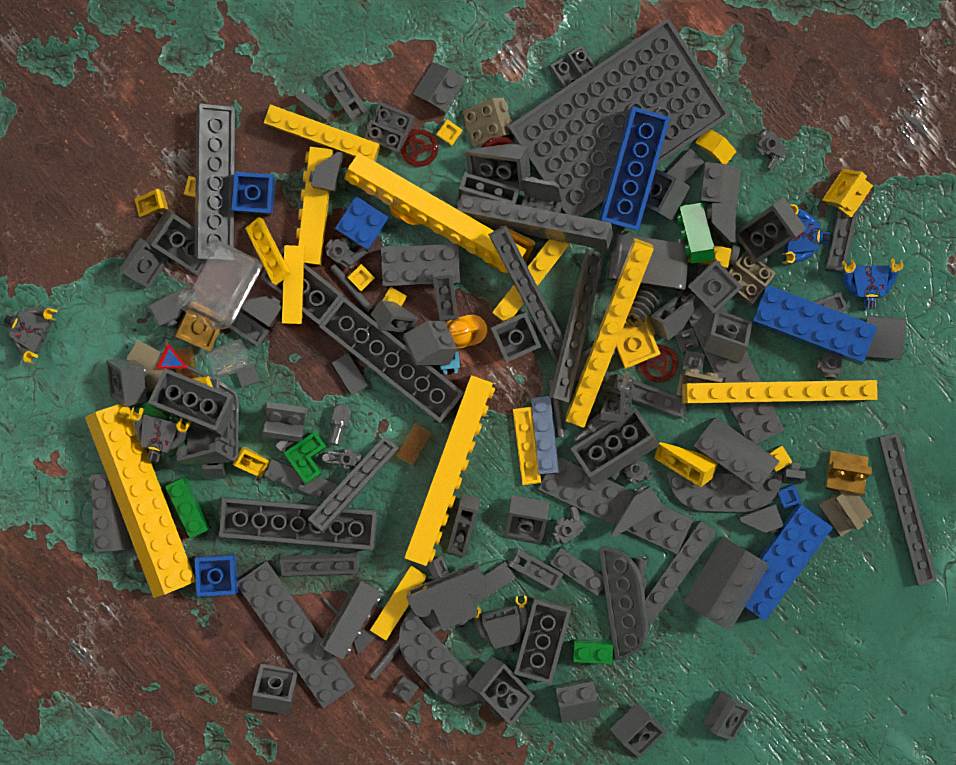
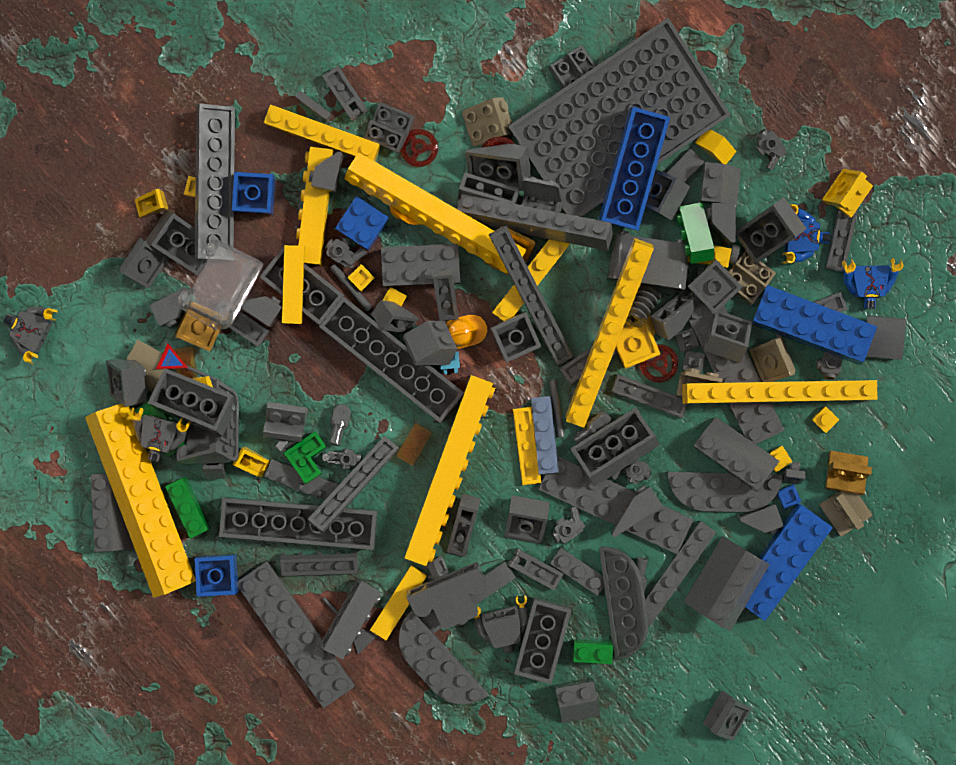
(228, 359): clear bracket -> none
(248, 376): dark grey tile -> none
(267, 251): yellow tile -> none
(274, 689): dark grey slope -> none
(350, 374): dark grey tile -> none
(385, 661): dark grey bar -> none
(405, 689): dark grey tile -> none
(439, 87): dark grey slope -> none
(449, 132): yellow tile -> none
(501, 690): dark grey slope -> none
(577, 326): dark grey plate -> none
(617, 408): dark grey bracket -> none
(638, 730): dark grey slope -> none
(687, 463): yellow slope -> none
(772, 360): none -> dark tan bracket
(825, 419): none -> yellow plate
(907, 509): dark grey plate -> none

